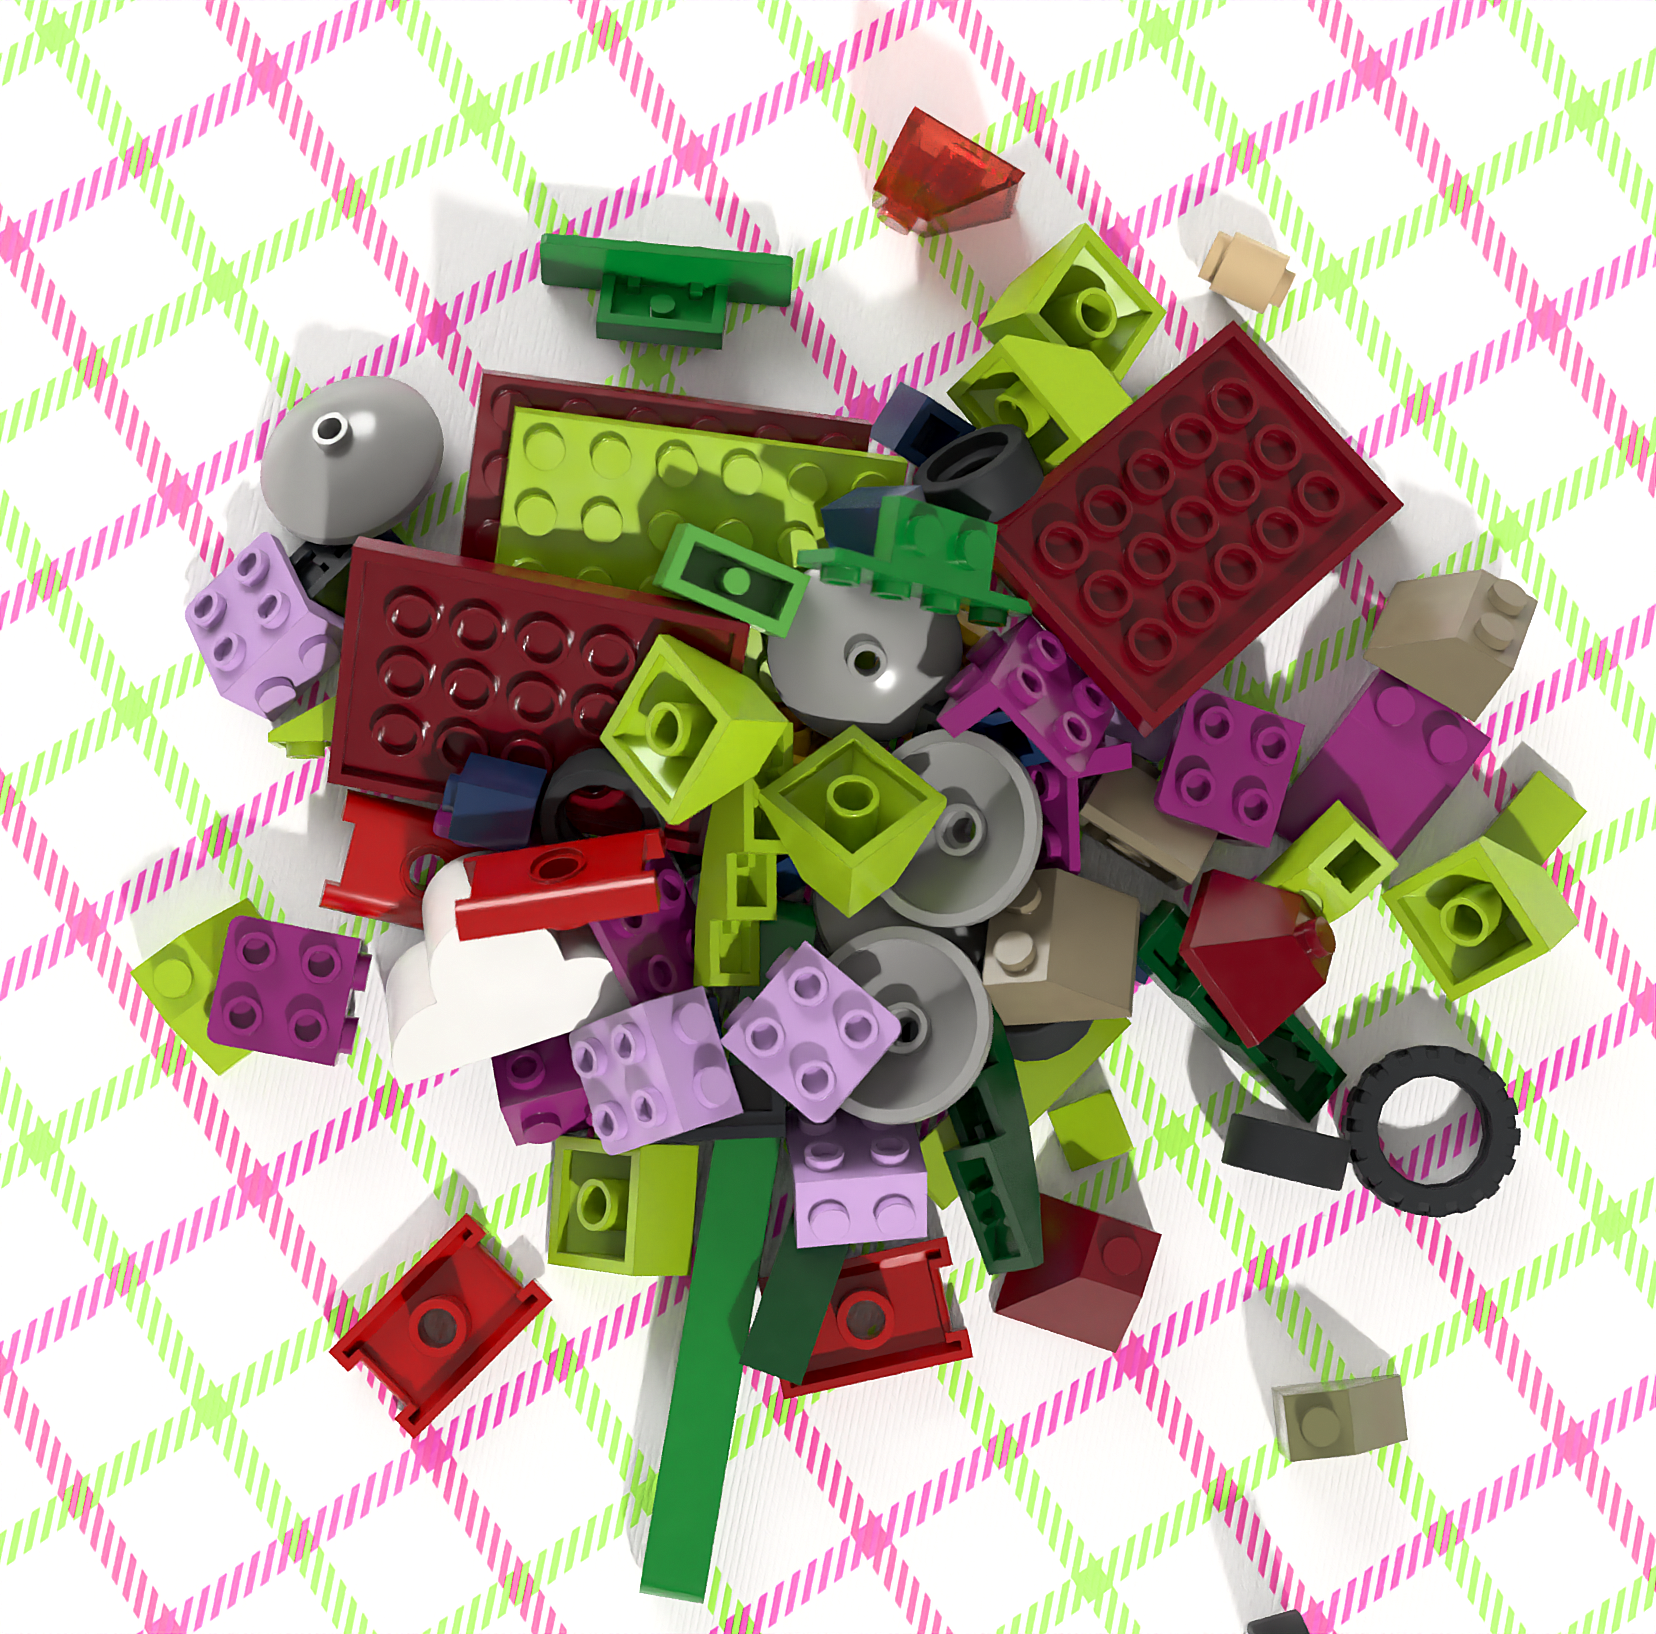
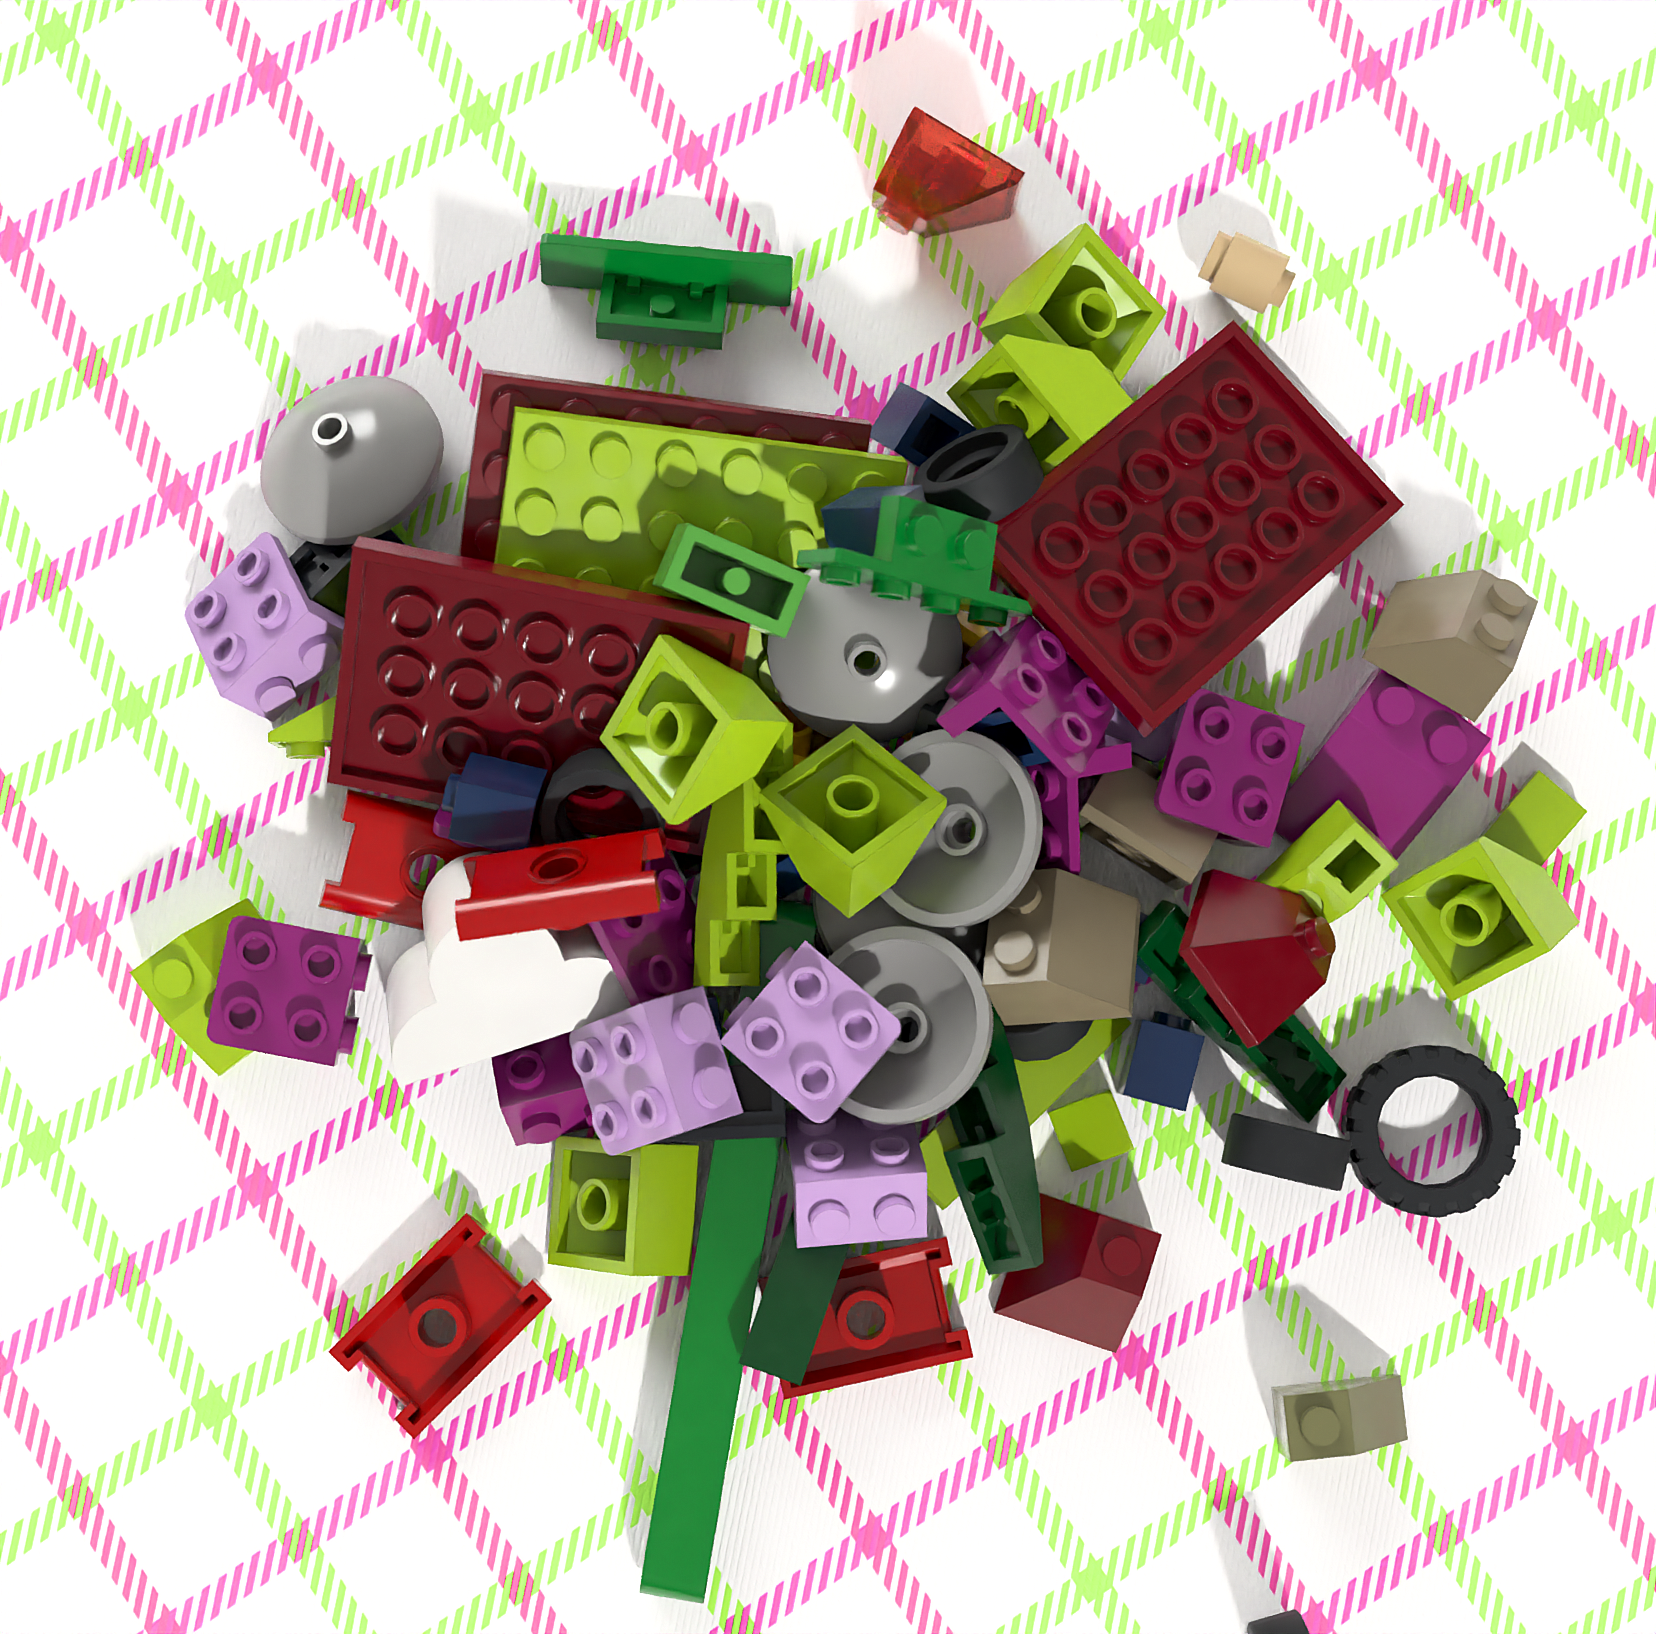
(1161, 1061): none -> dark blue brick

